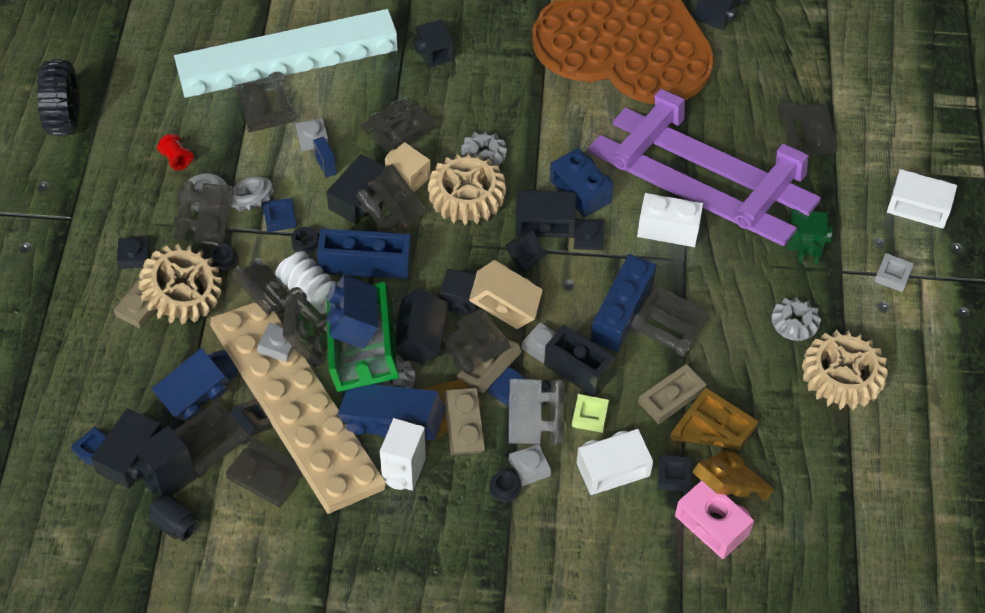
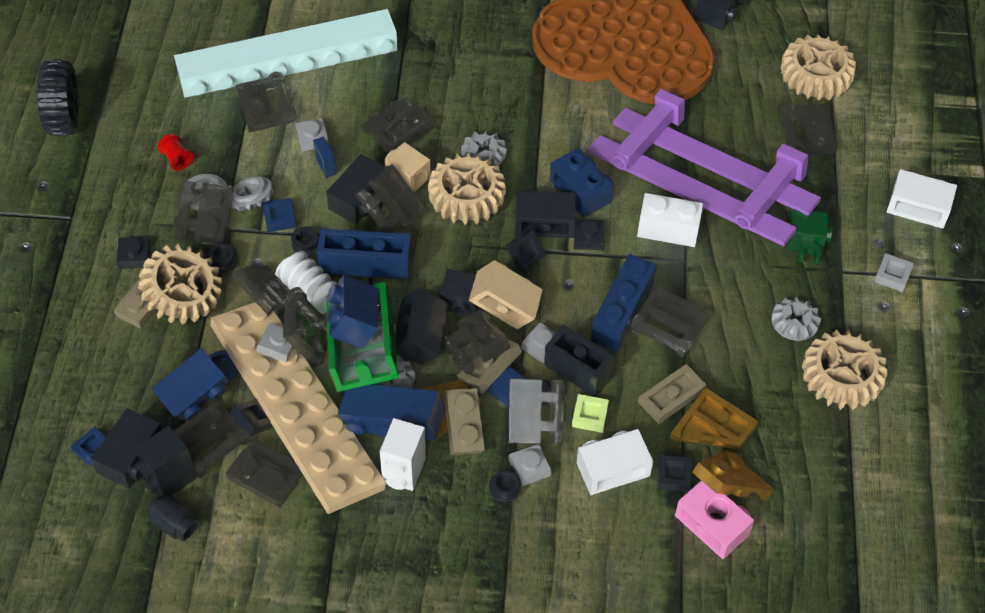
(434, 43): black brick -> none
(817, 74): none -> tan gear

